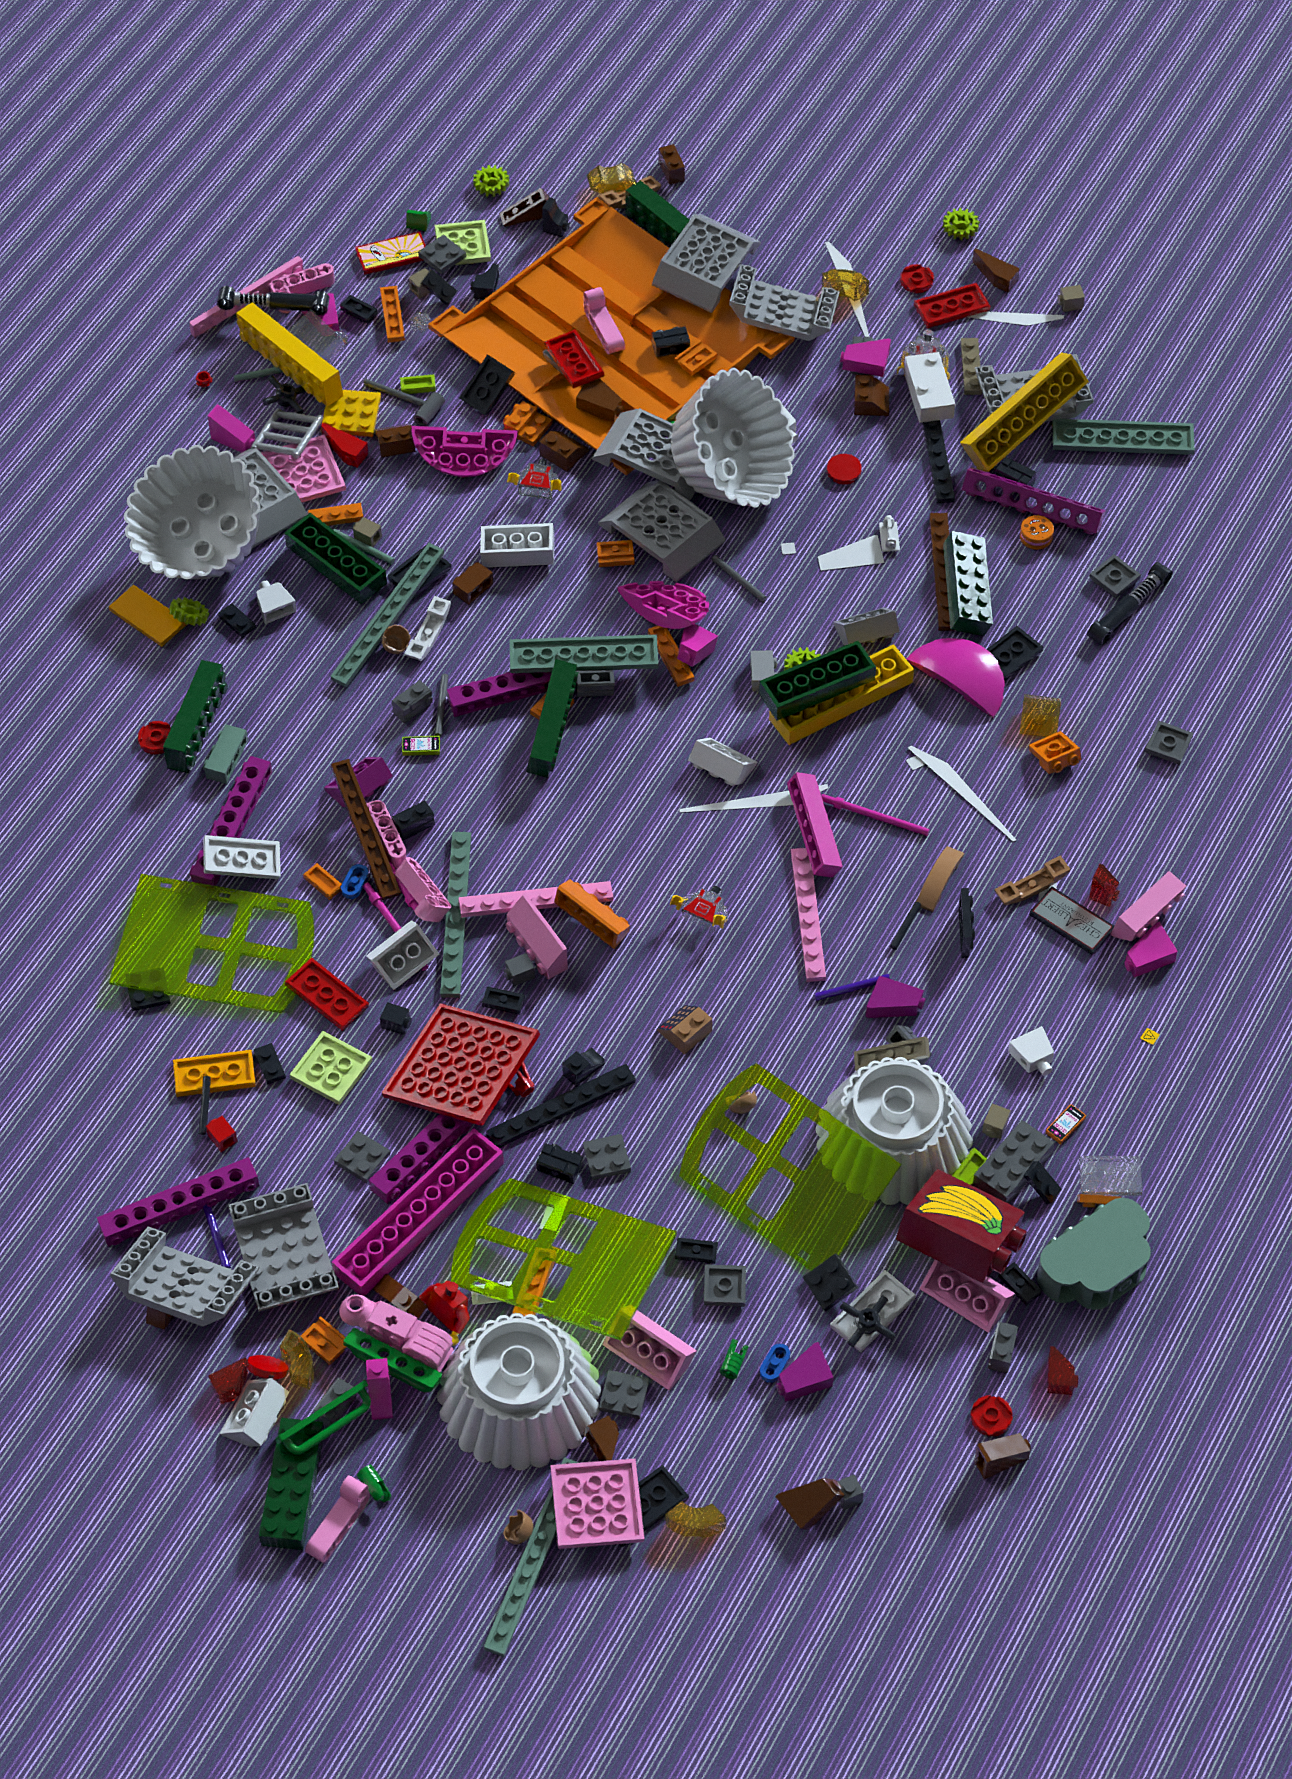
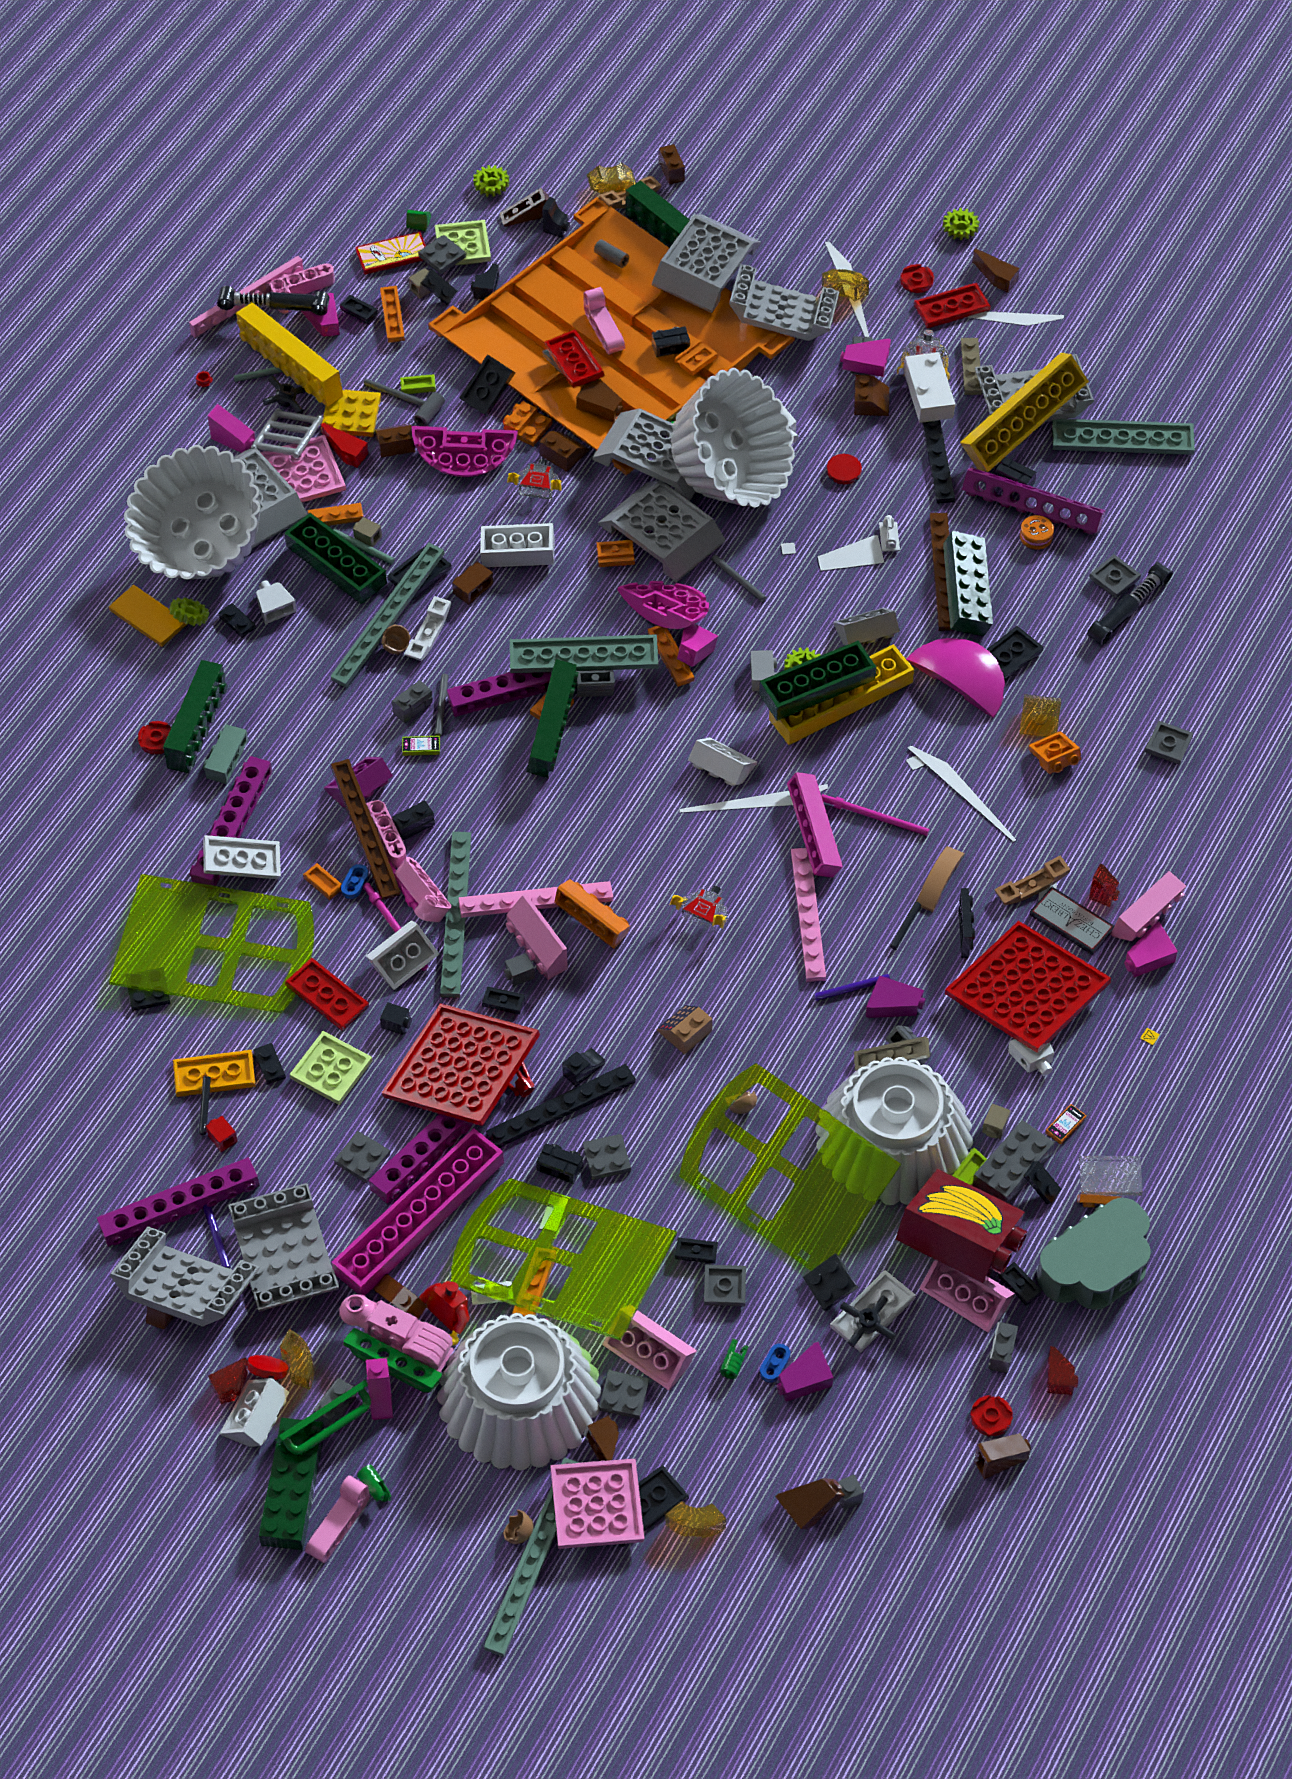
(319, 336): clear door -> none
(324, 1340): orange plate -> none
(420, 321): clear gear -> none
(611, 253): none -> dark grey piece
(1028, 986): none -> red plate
(1071, 298): dark tan brick -> none

